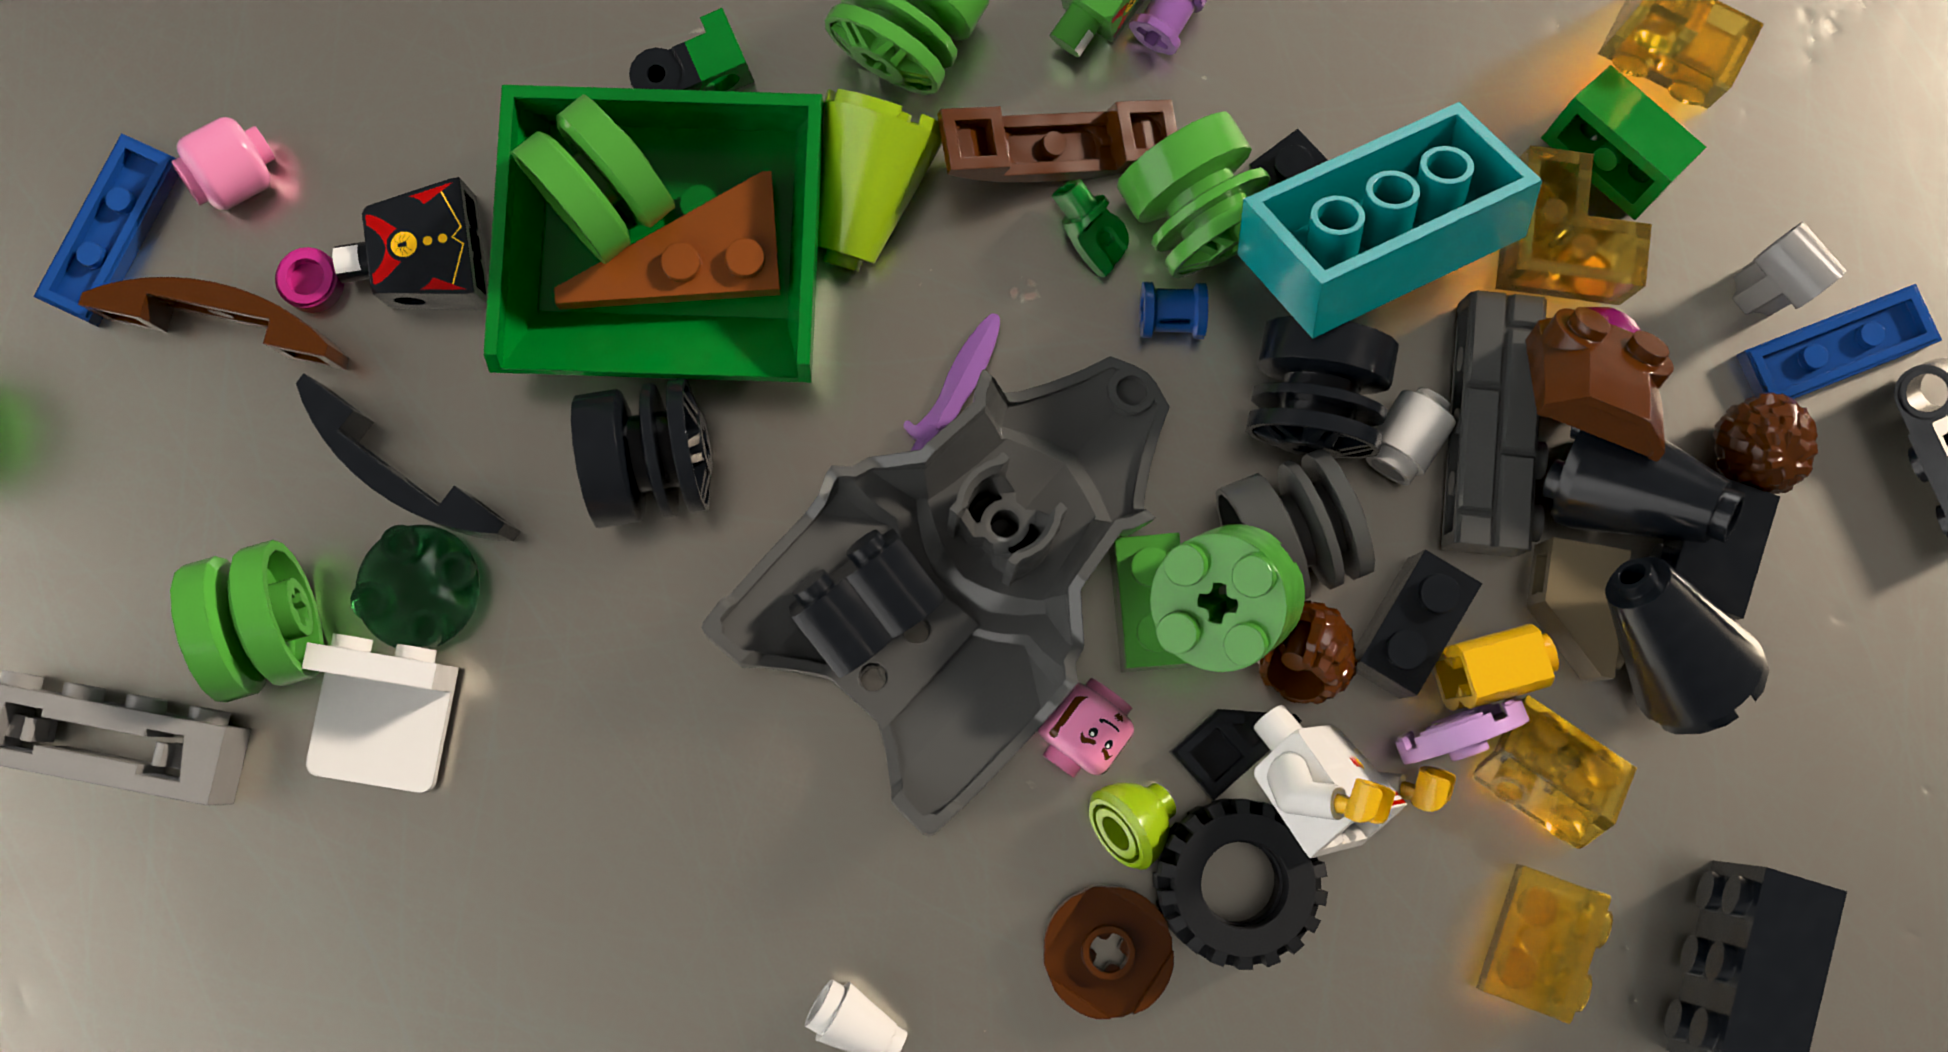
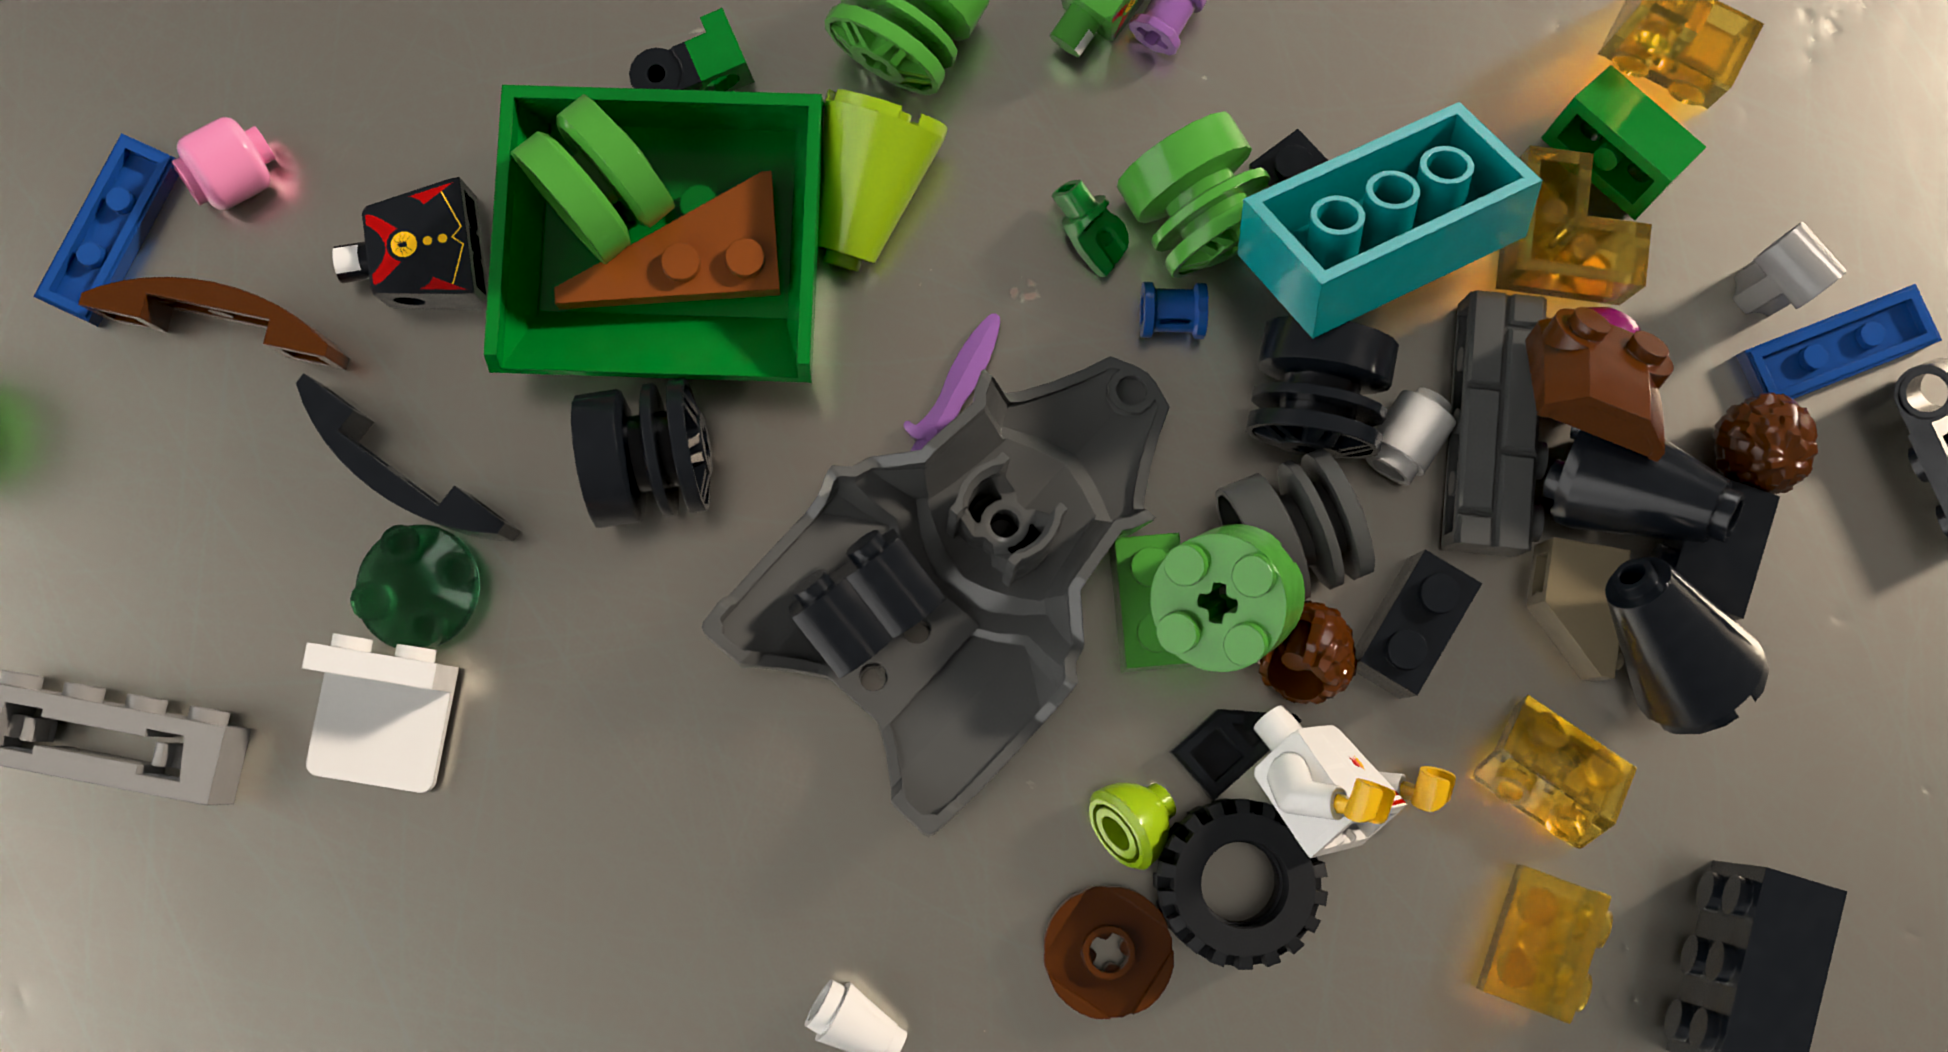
(245, 620): bright green wheel -> none
(308, 280): dark pink tile -> none
(1051, 146): reddish brown slope -> none
(1087, 730): bright pink head -> none
(1463, 732): lavender plate -> none
(1496, 667): yellow brick -> none

